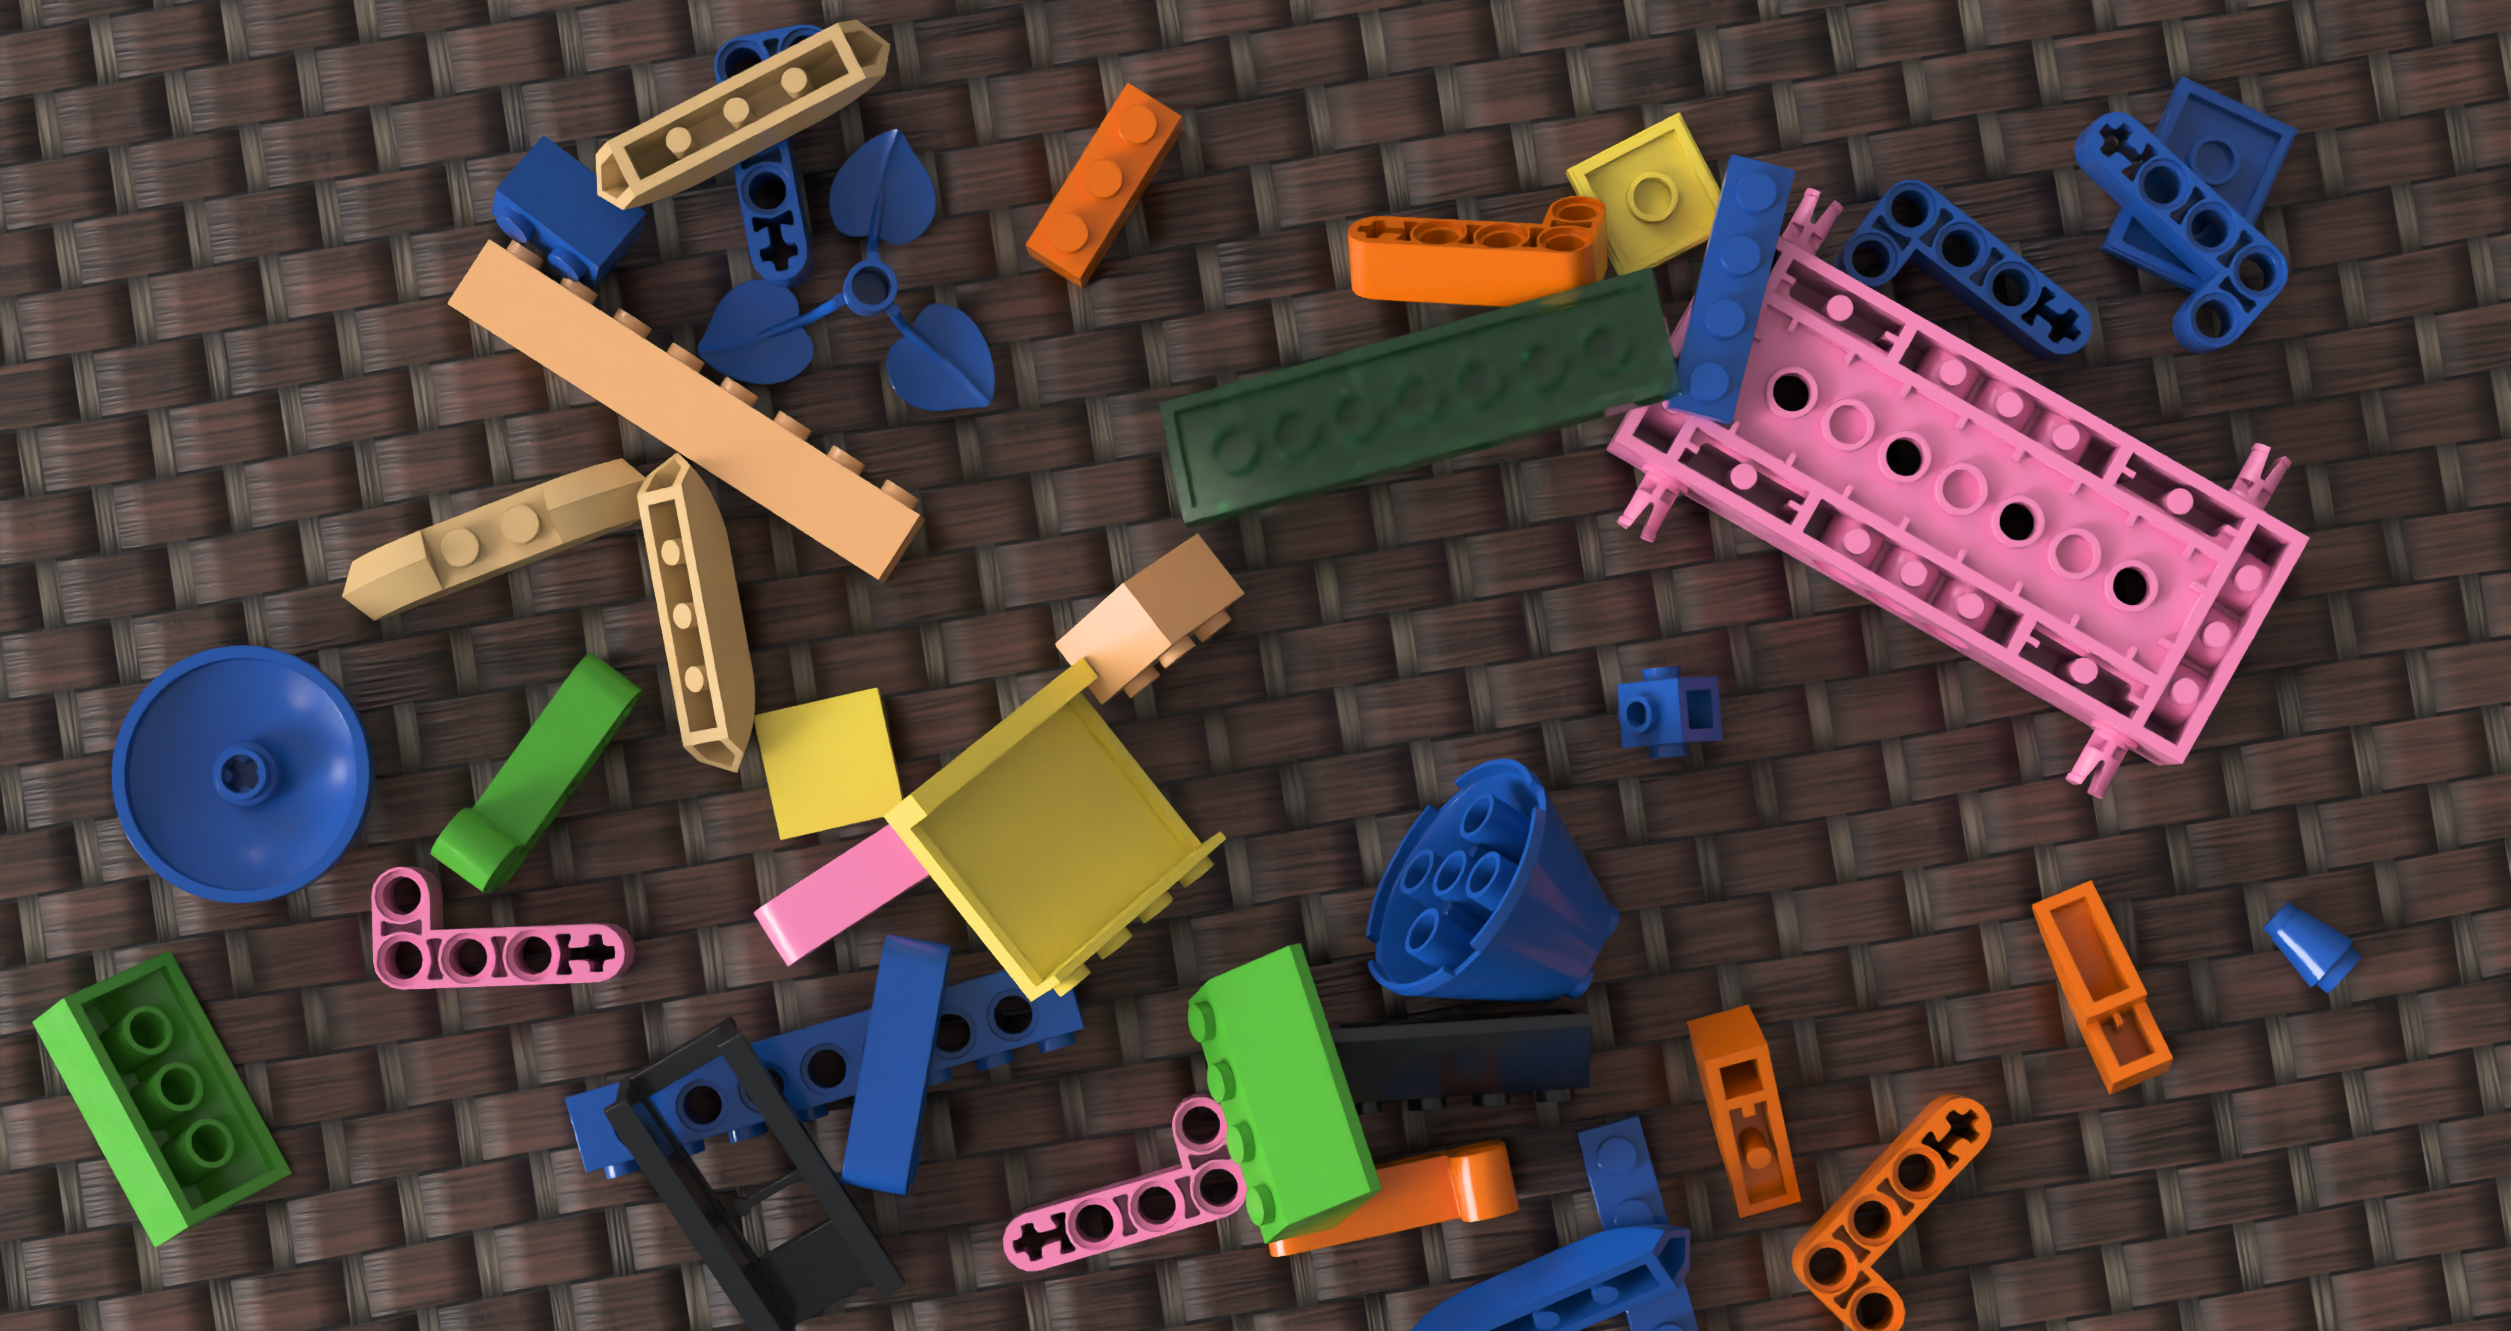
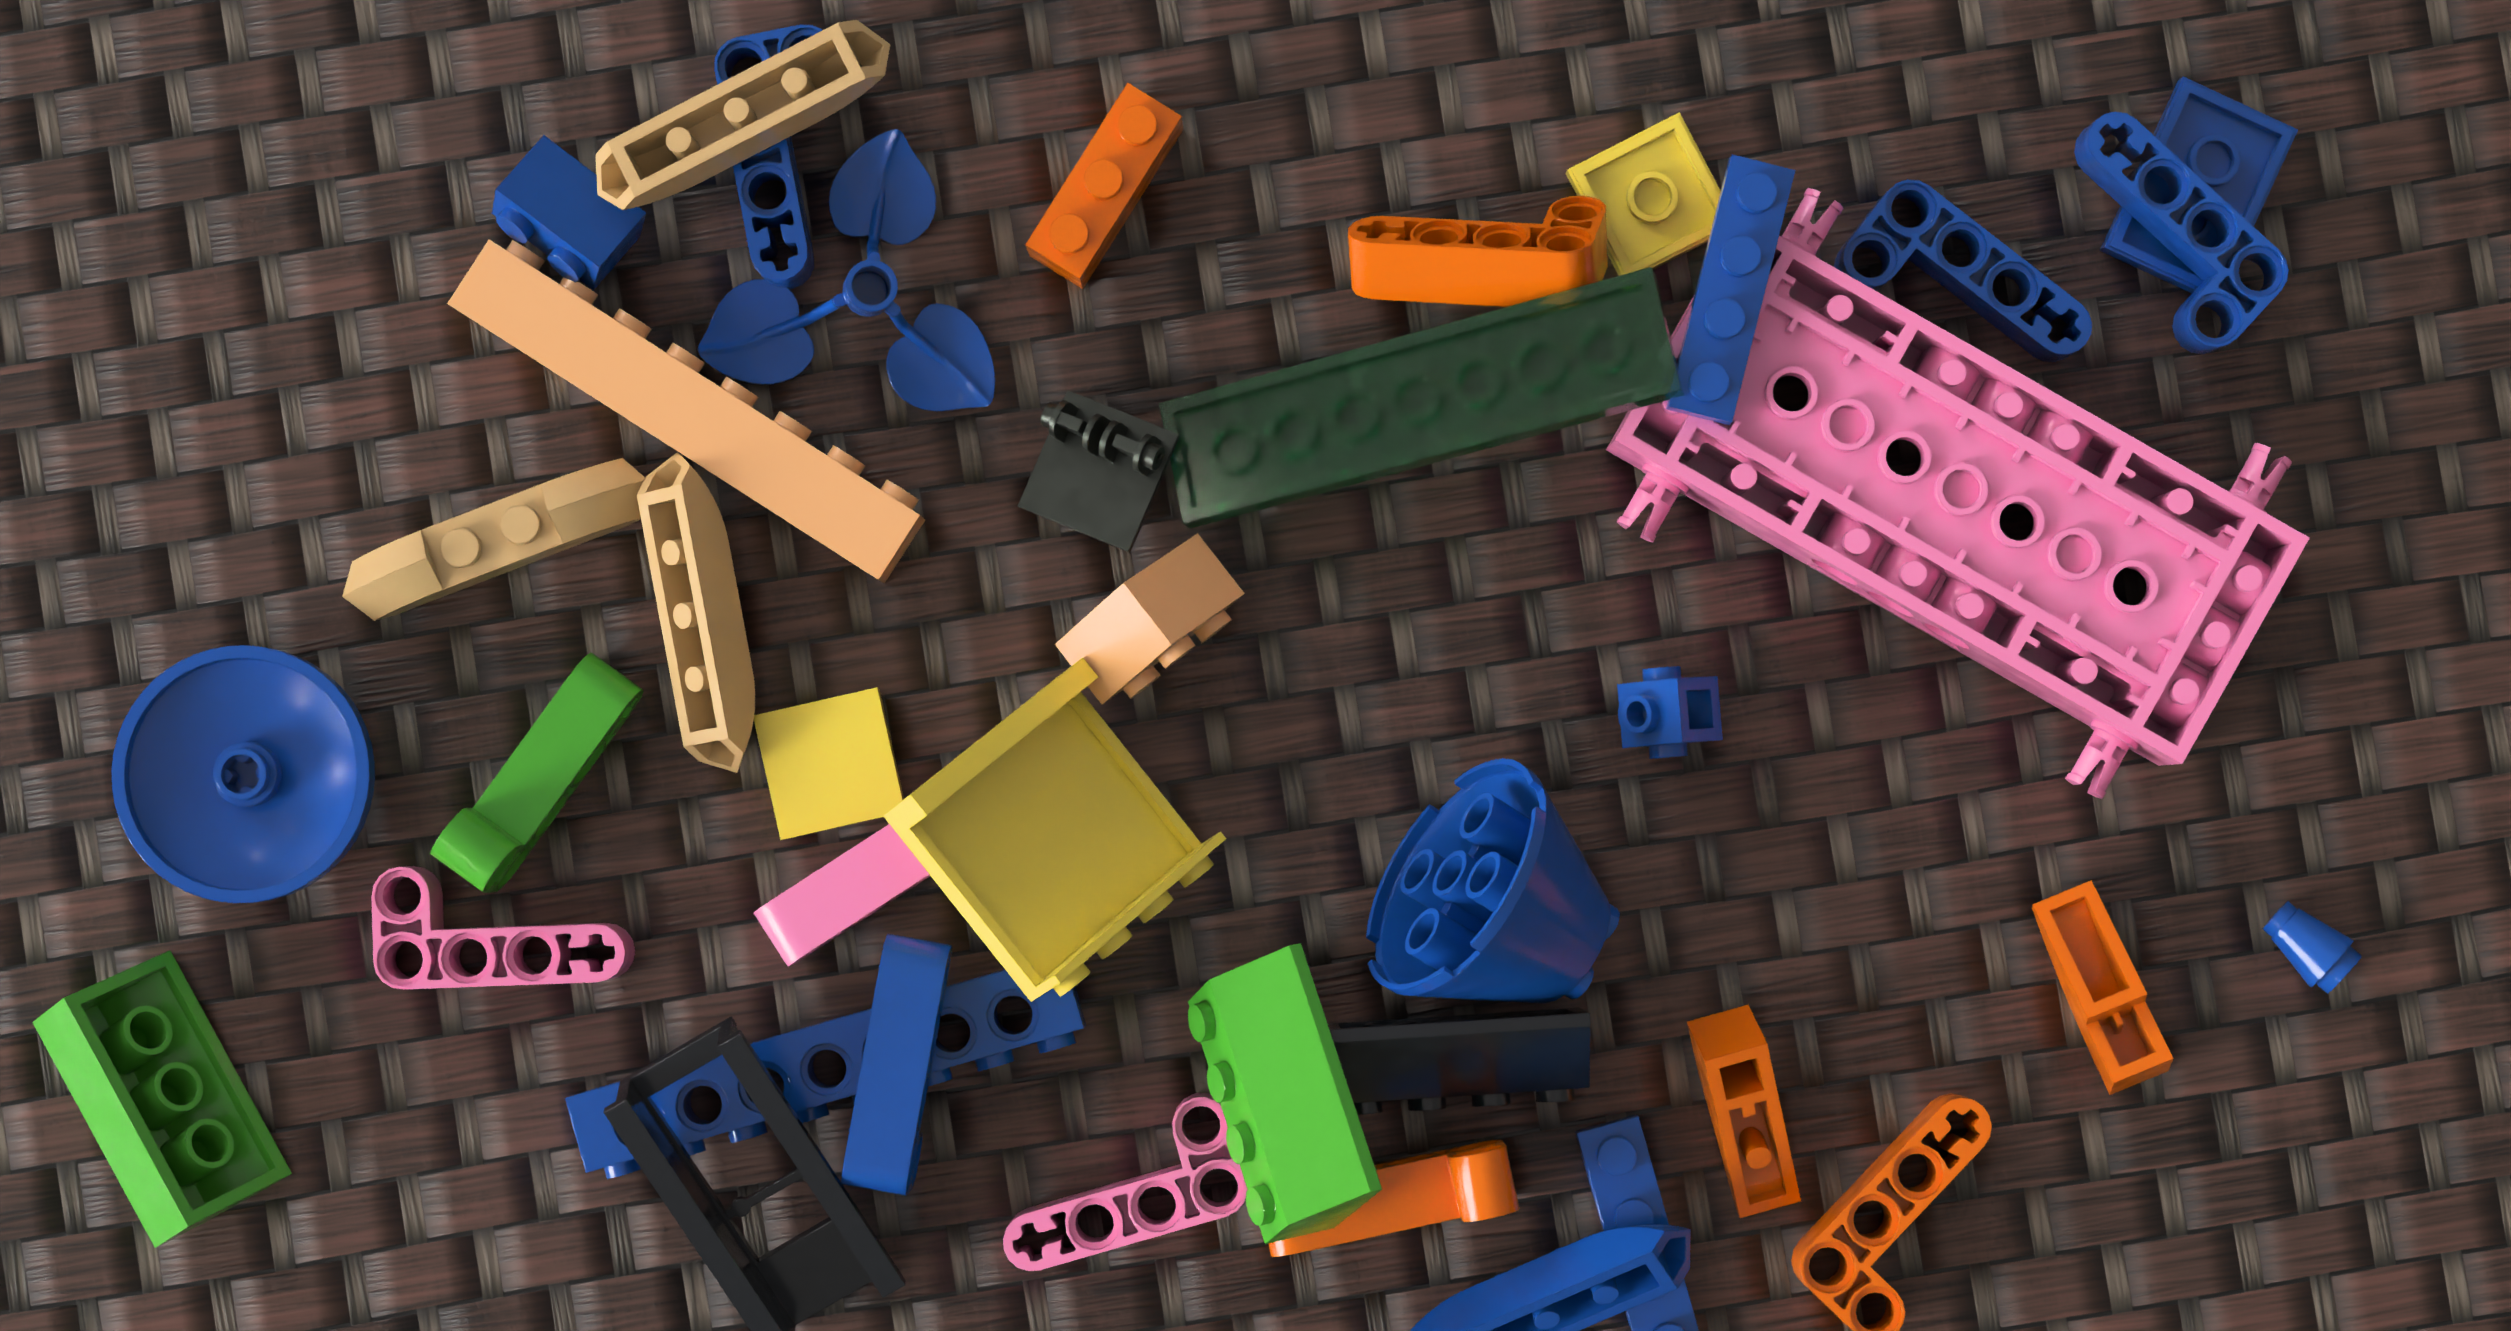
(1097, 469): none -> pearl dark grey hinge

